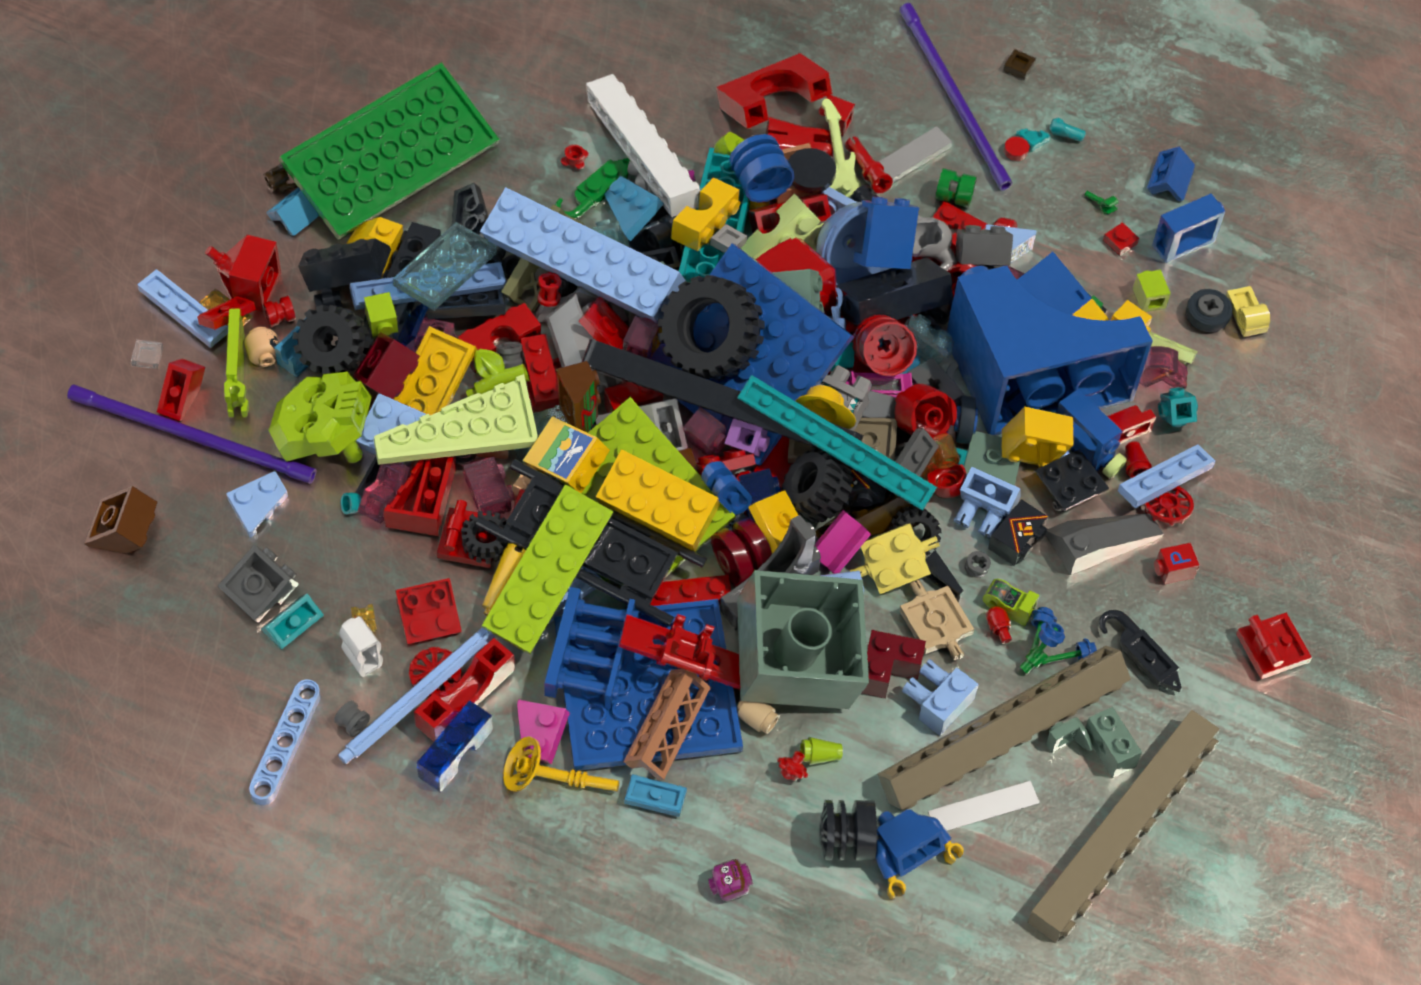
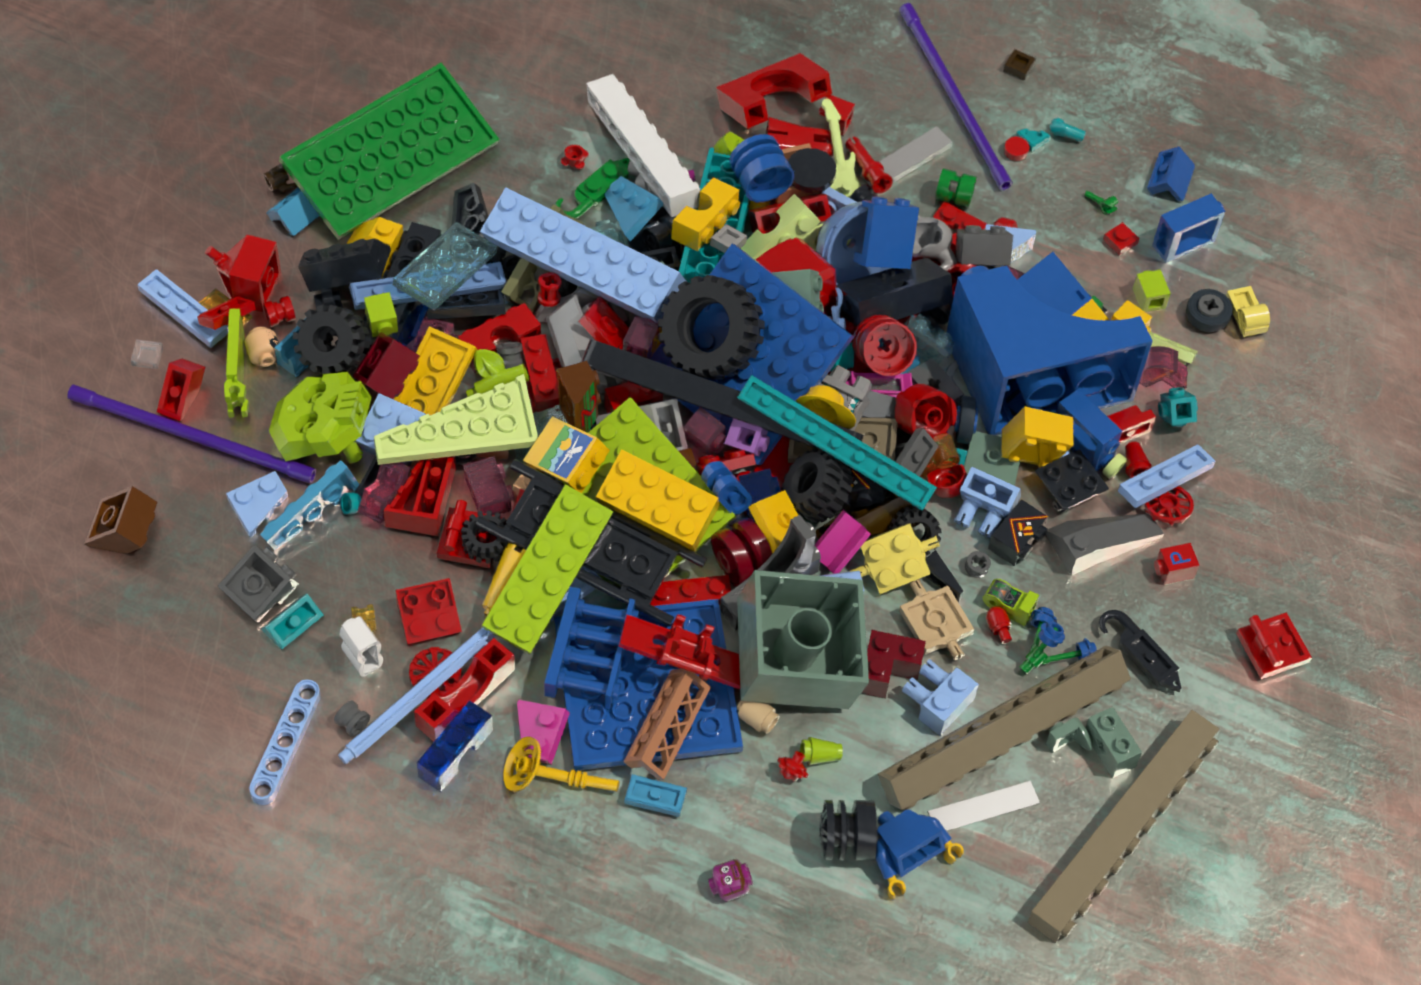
(310, 505): none -> dark azure wing

